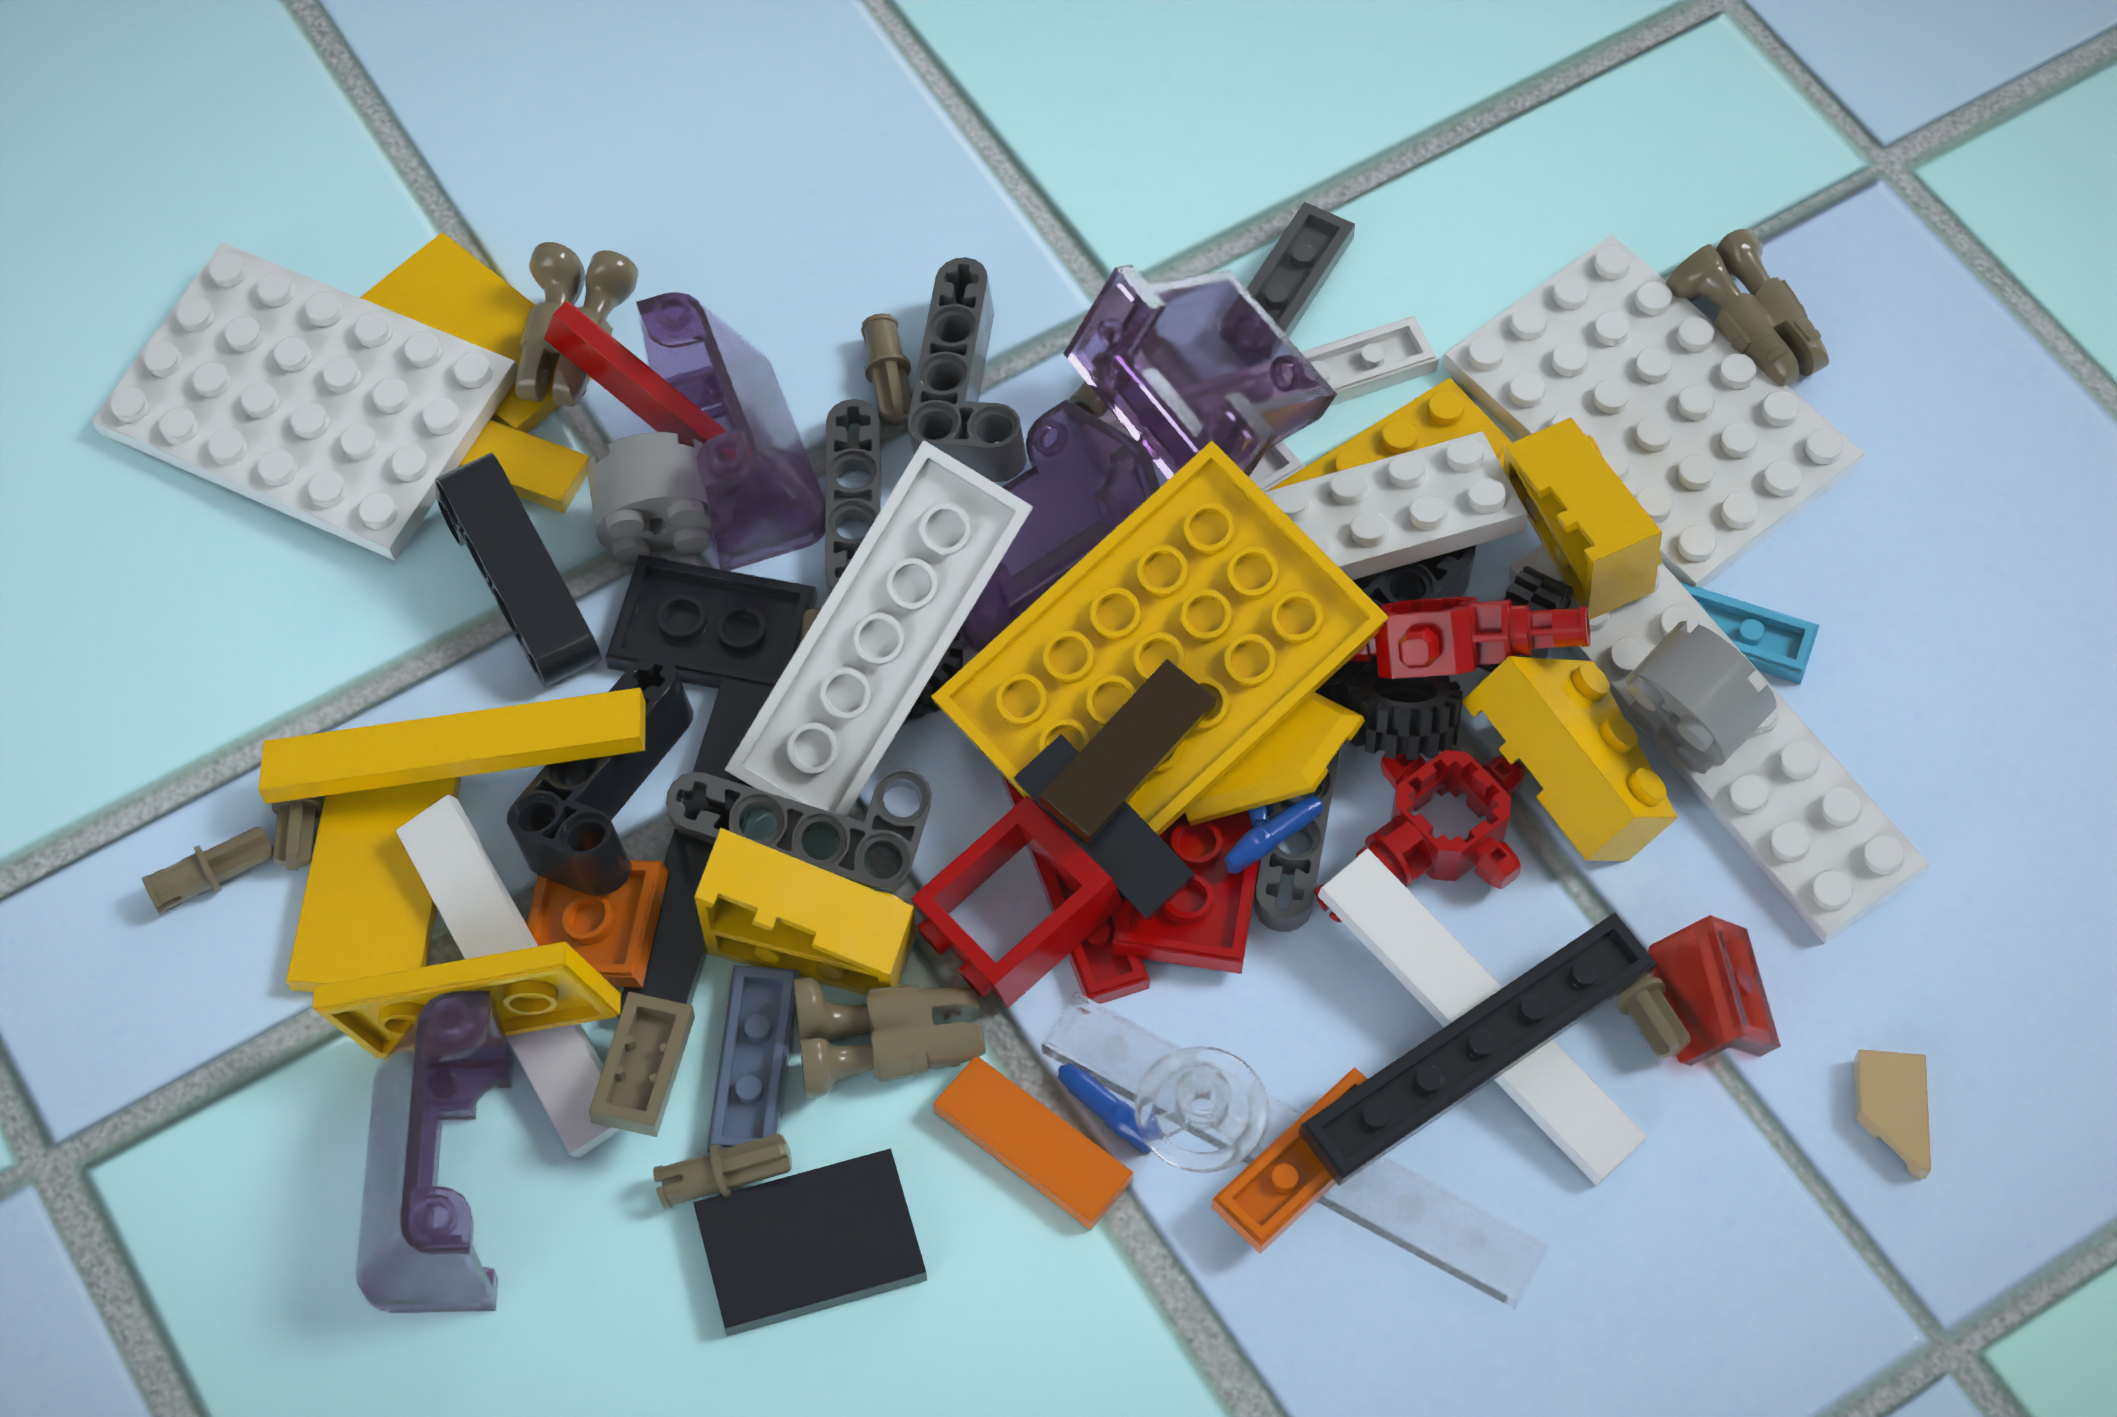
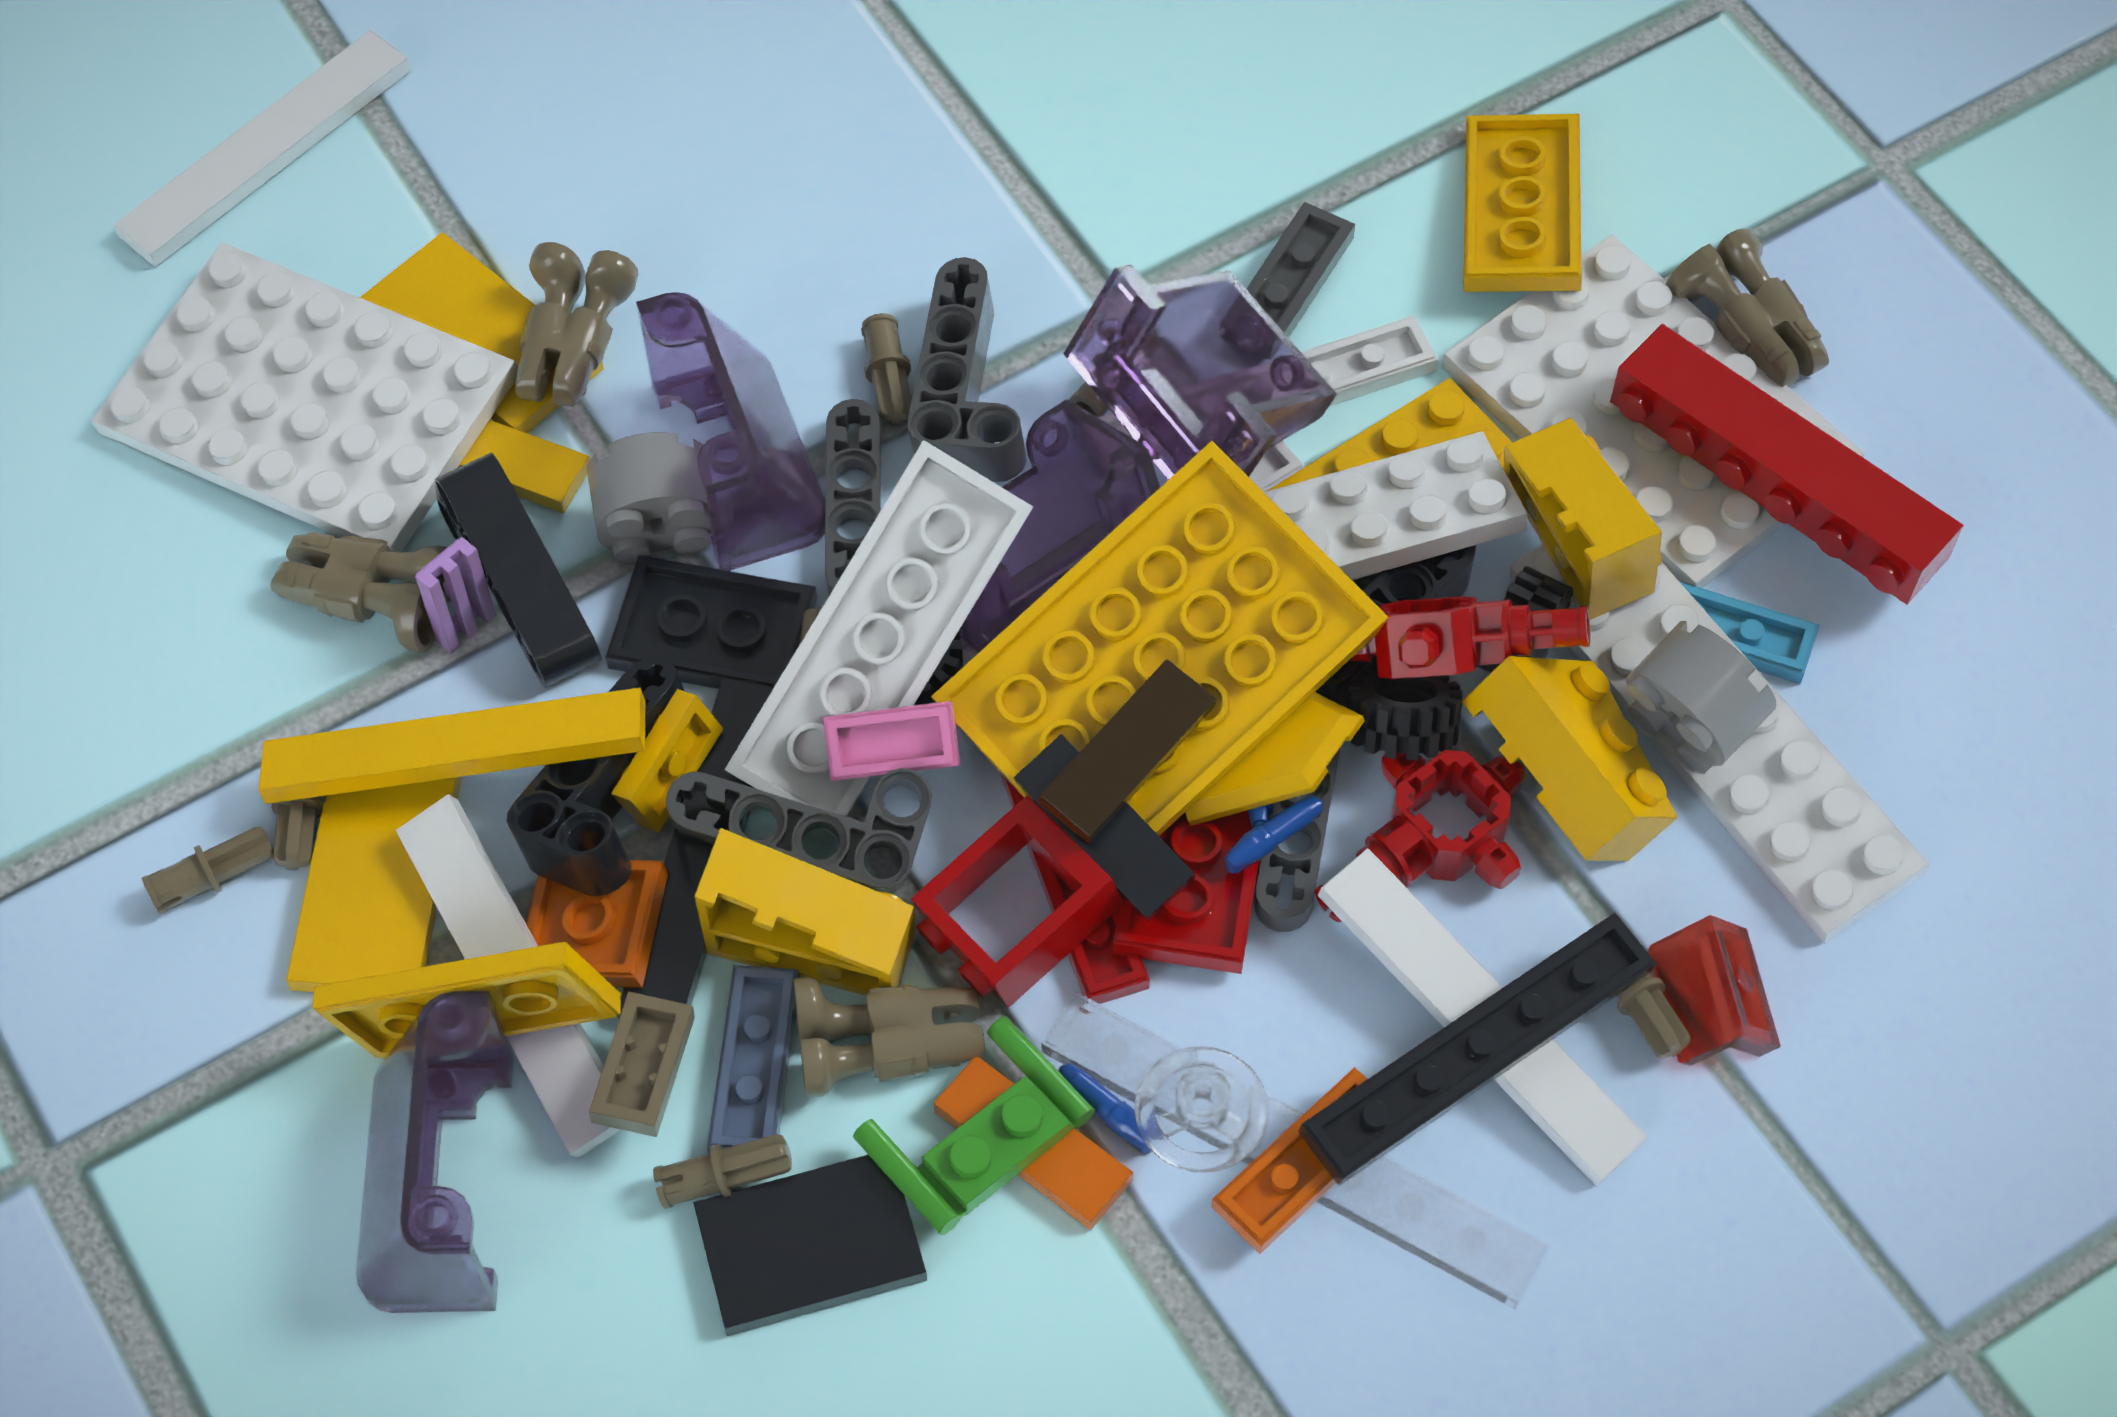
(261, 148): none -> white tile
(352, 581): none -> dark tan piece
(463, 585): none -> lavender tile
(628, 377): red tile -> none
(672, 748): none -> yellow plate
(891, 739): none -> bright pink tile
(991, 1144): none -> bright green plate
(1522, 203): none -> yellow tile
(1785, 464): none -> red brick
(1894, 1104): tan tile -> none

